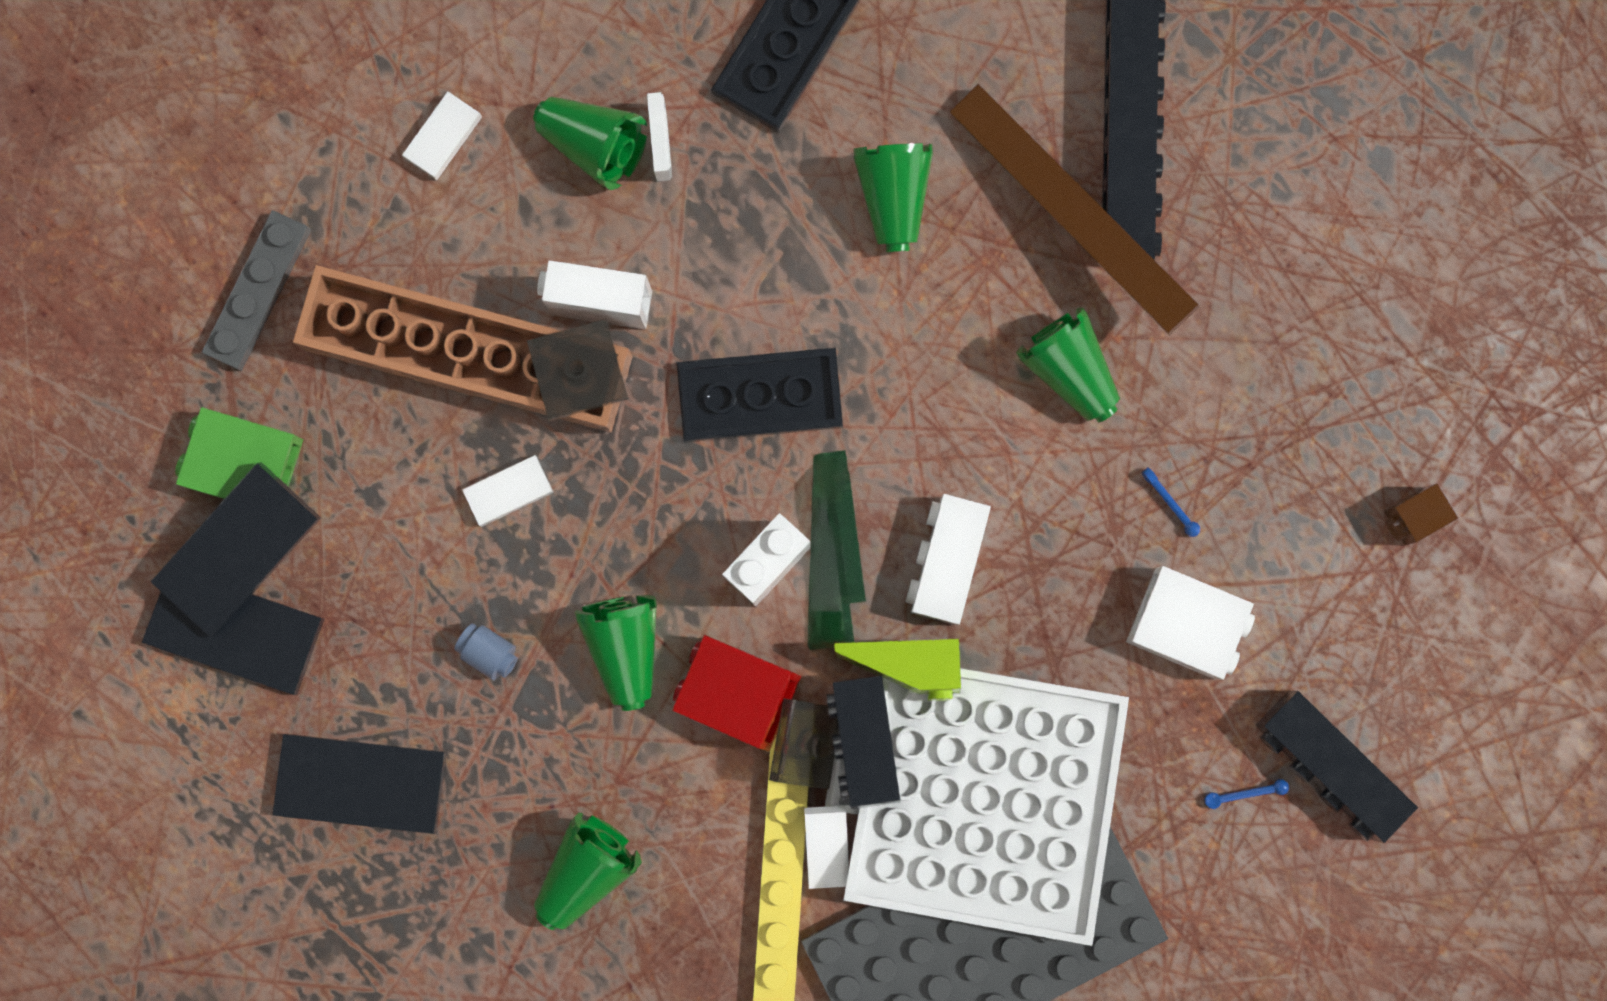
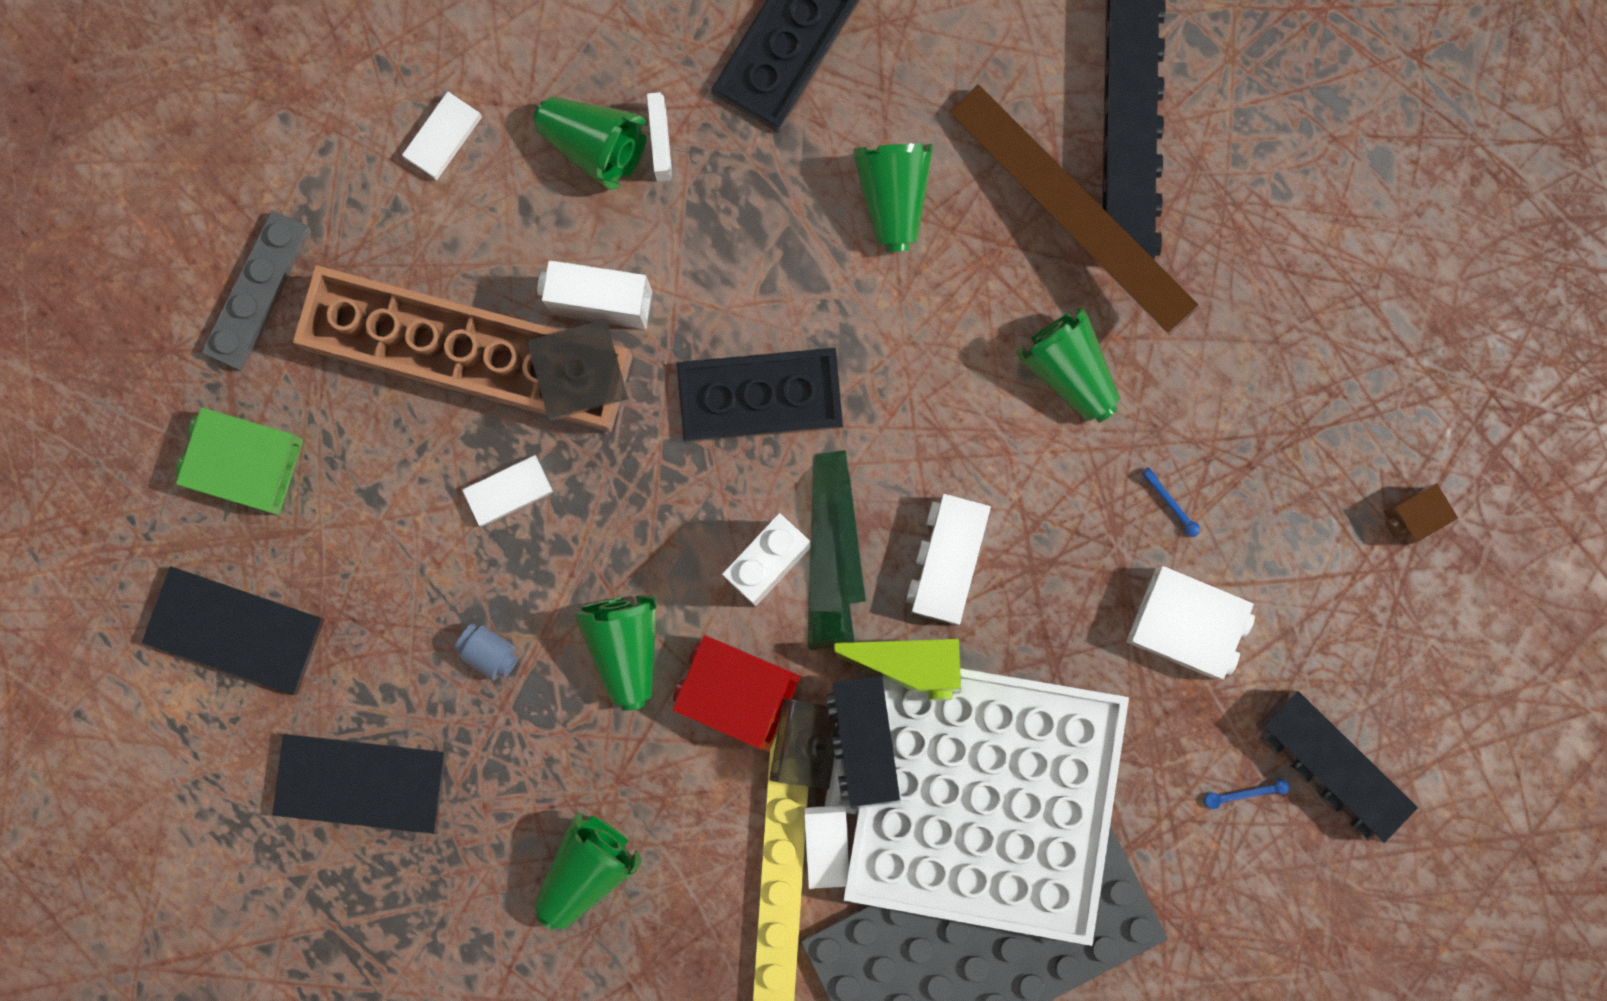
(235, 549): black tile -> none

